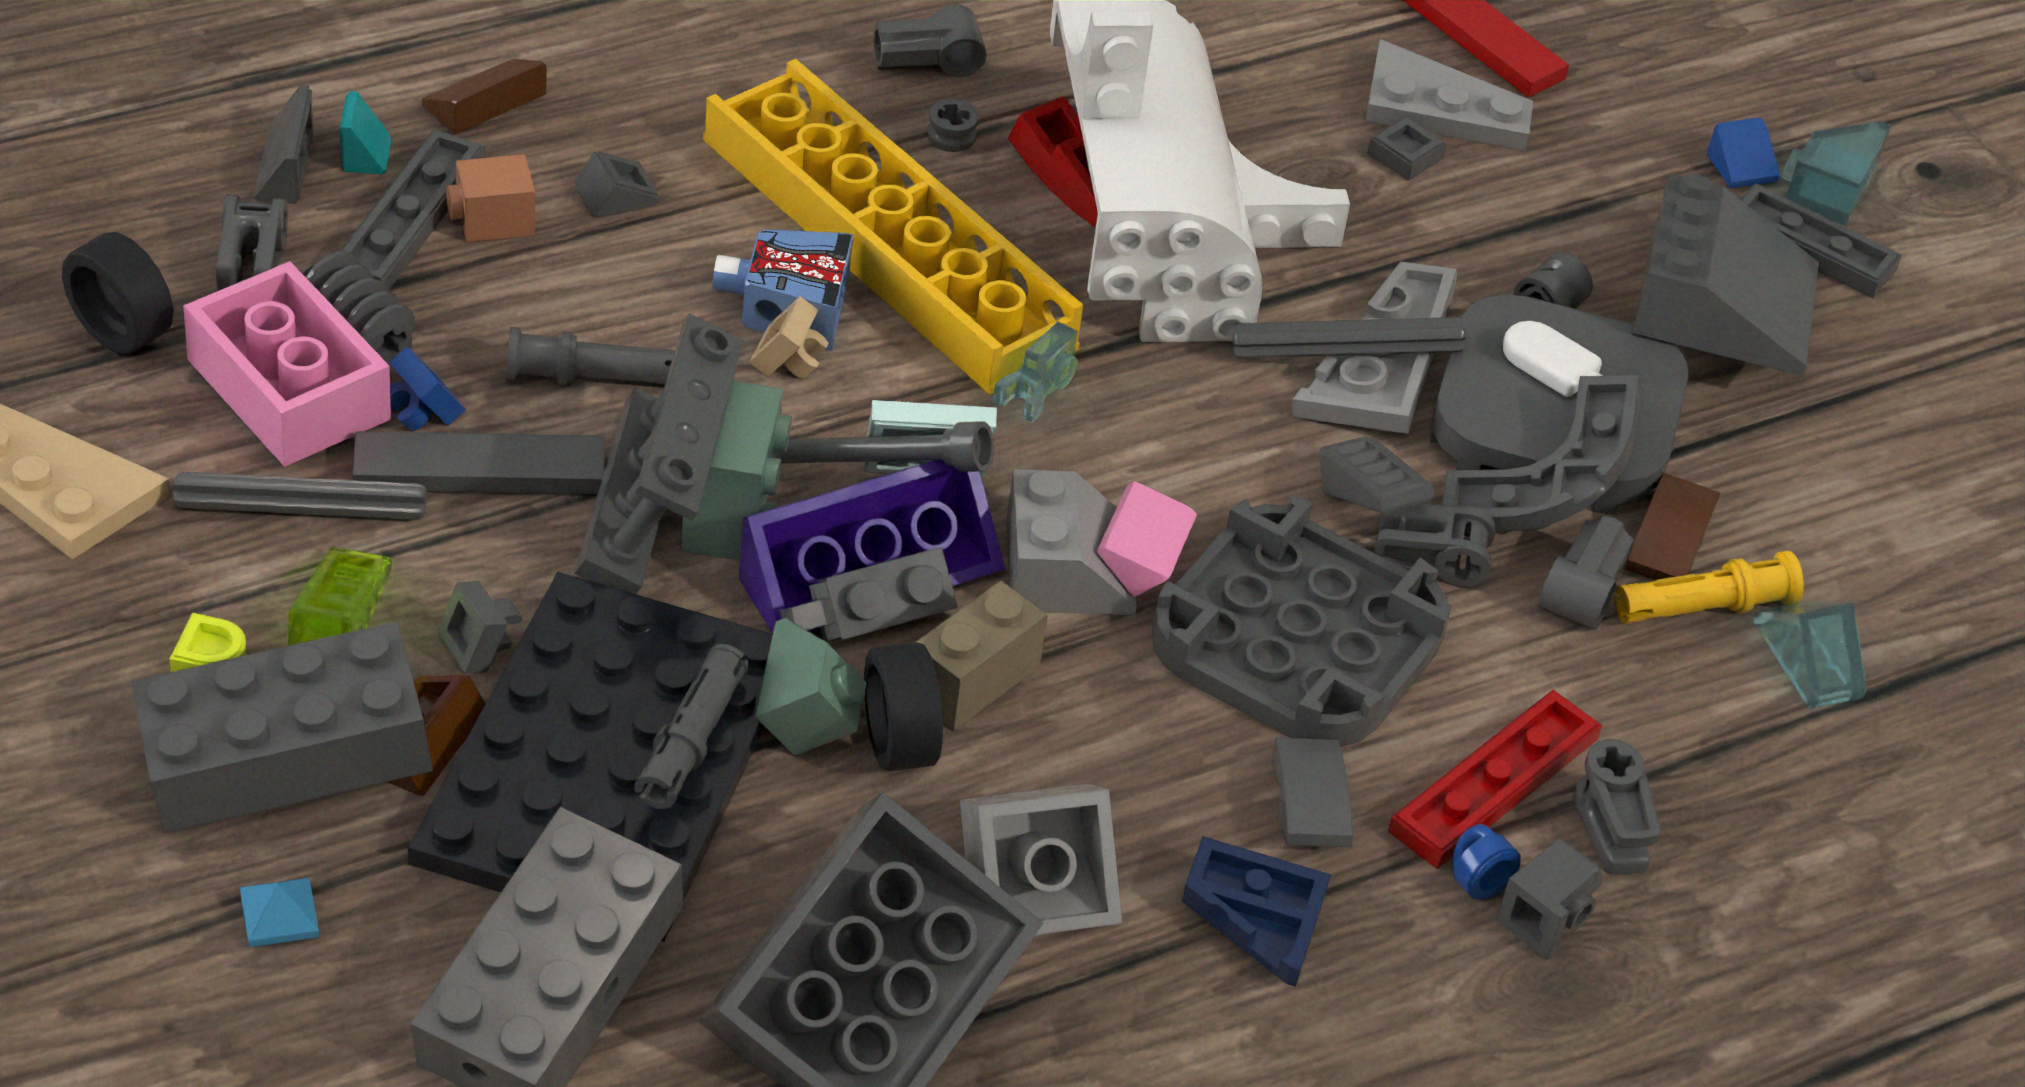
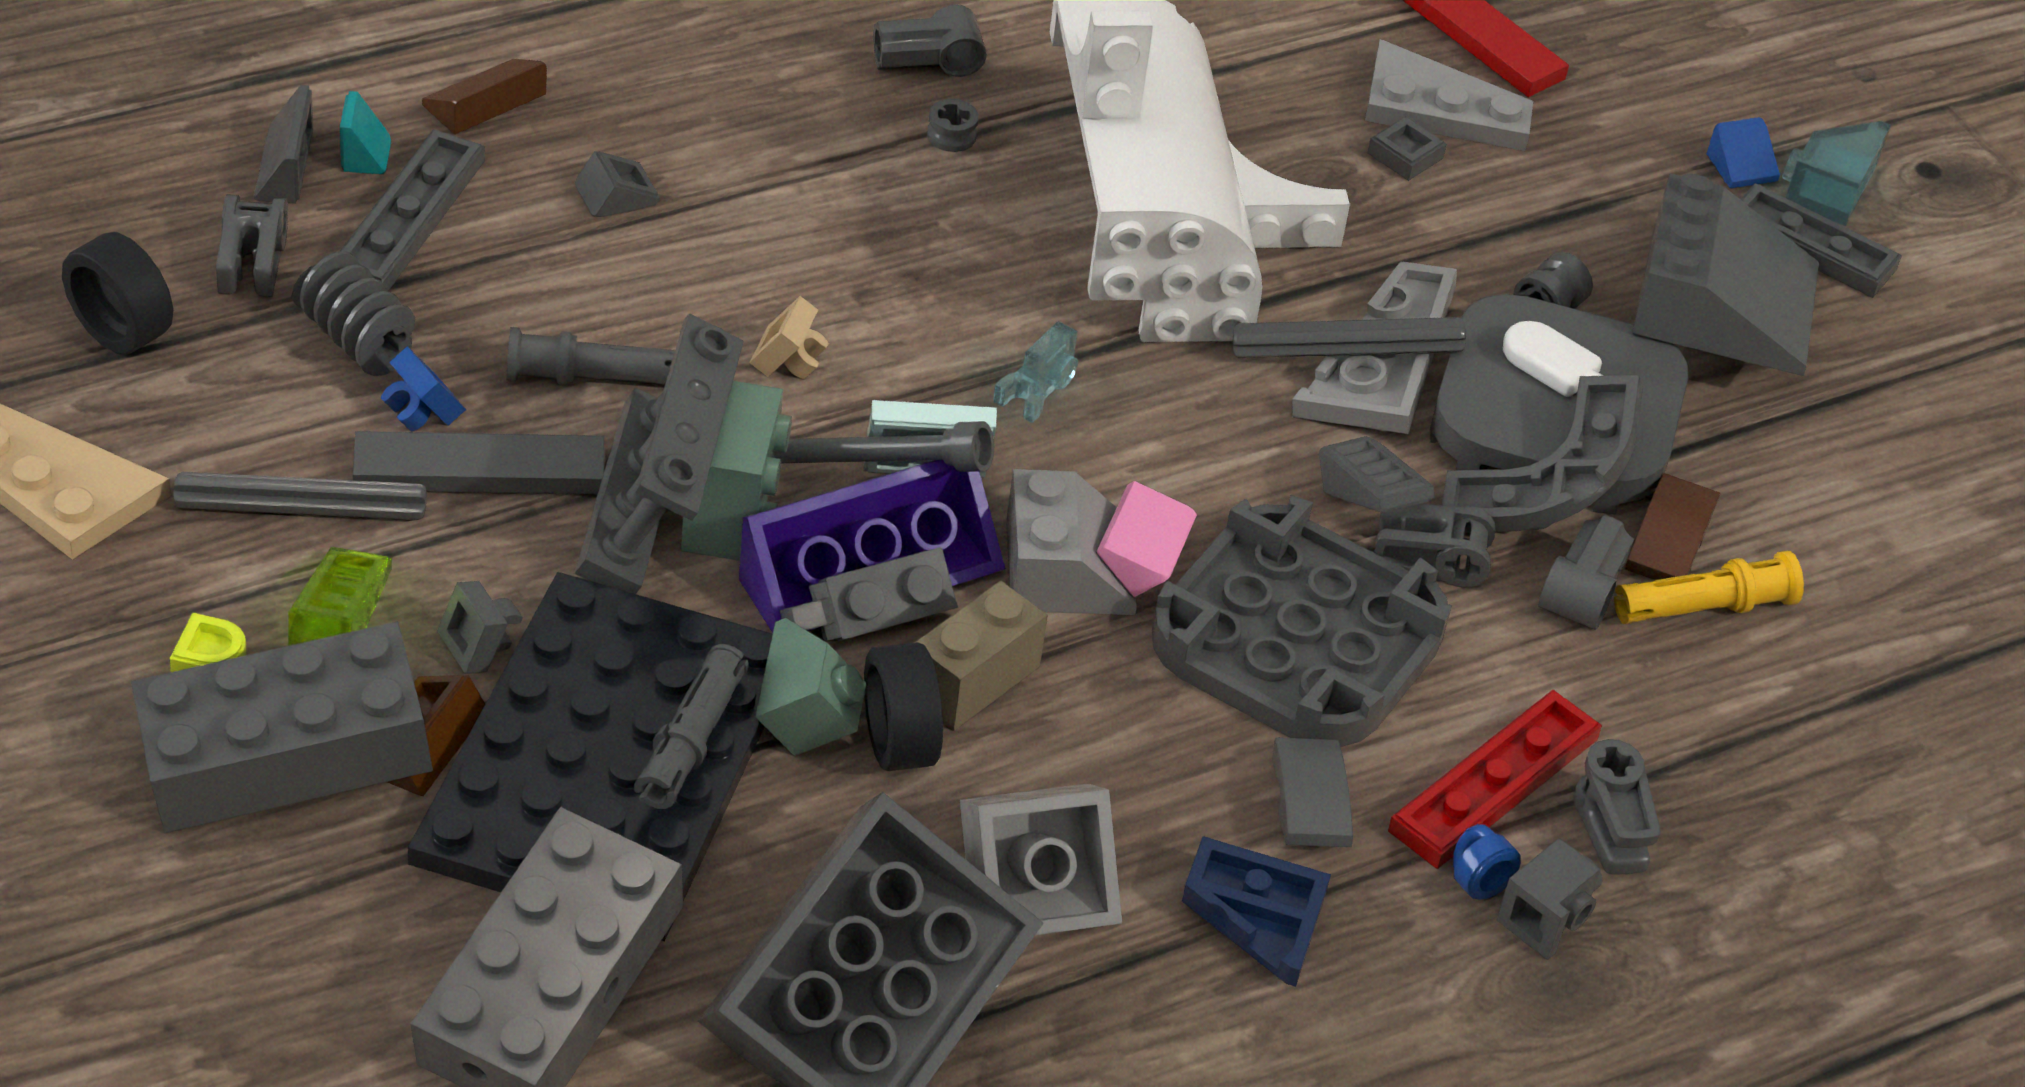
(279, 912): dark azure slope -> none
(287, 363): bright pink brick -> none
(493, 198): nougat brick -> none
(787, 267): torso -> none
(900, 244): yellow tile -> none
(1054, 149): red slope -> none
(1817, 649): clear light blue slope -> none

